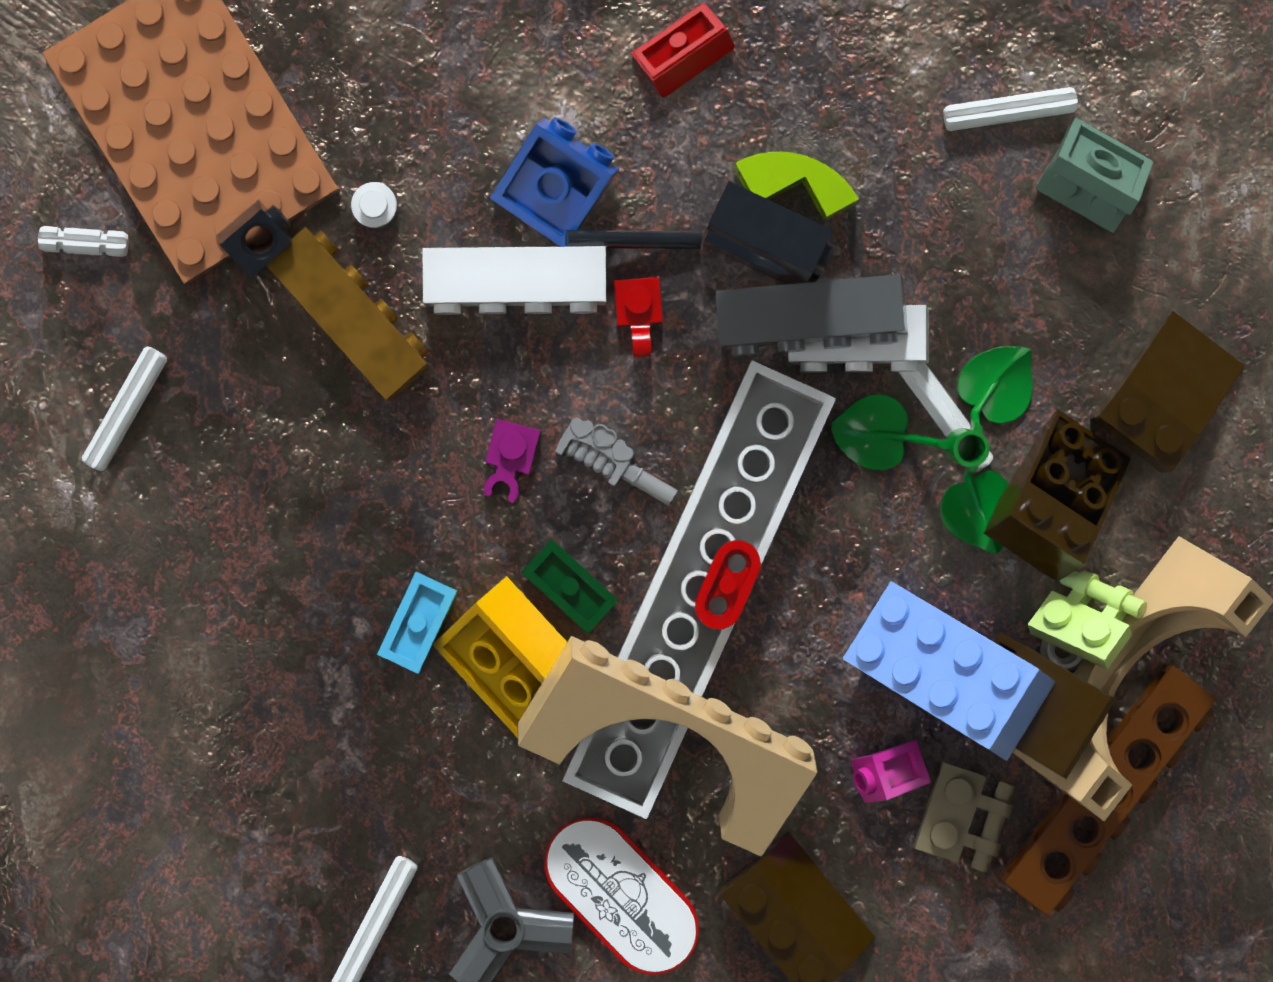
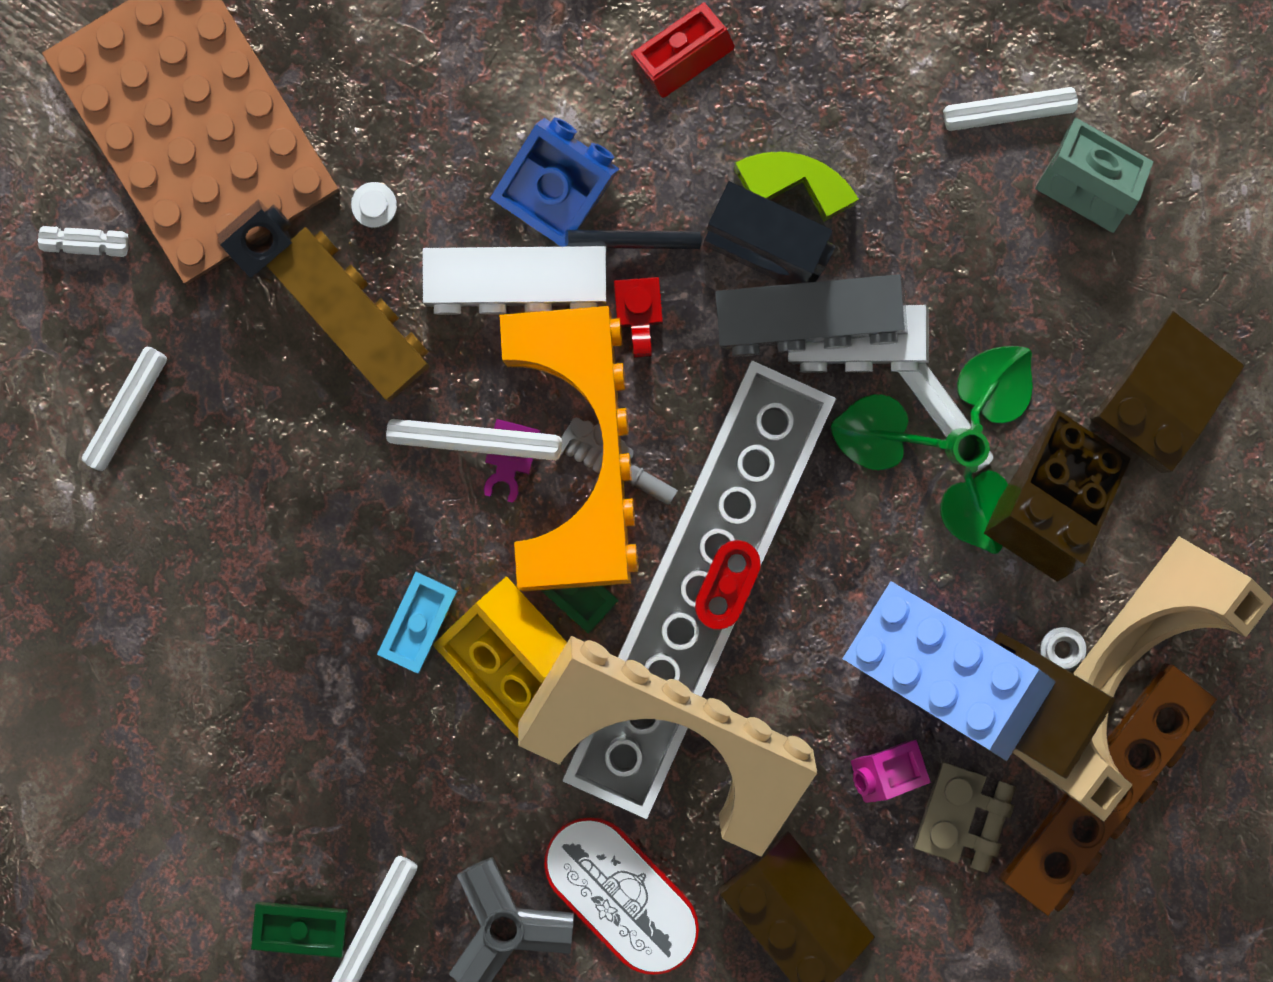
(299, 929): none -> dark green plate
(474, 439): none -> white axle
(594, 542): none -> light orange arch
(1083, 630): yellowish green plate -> none

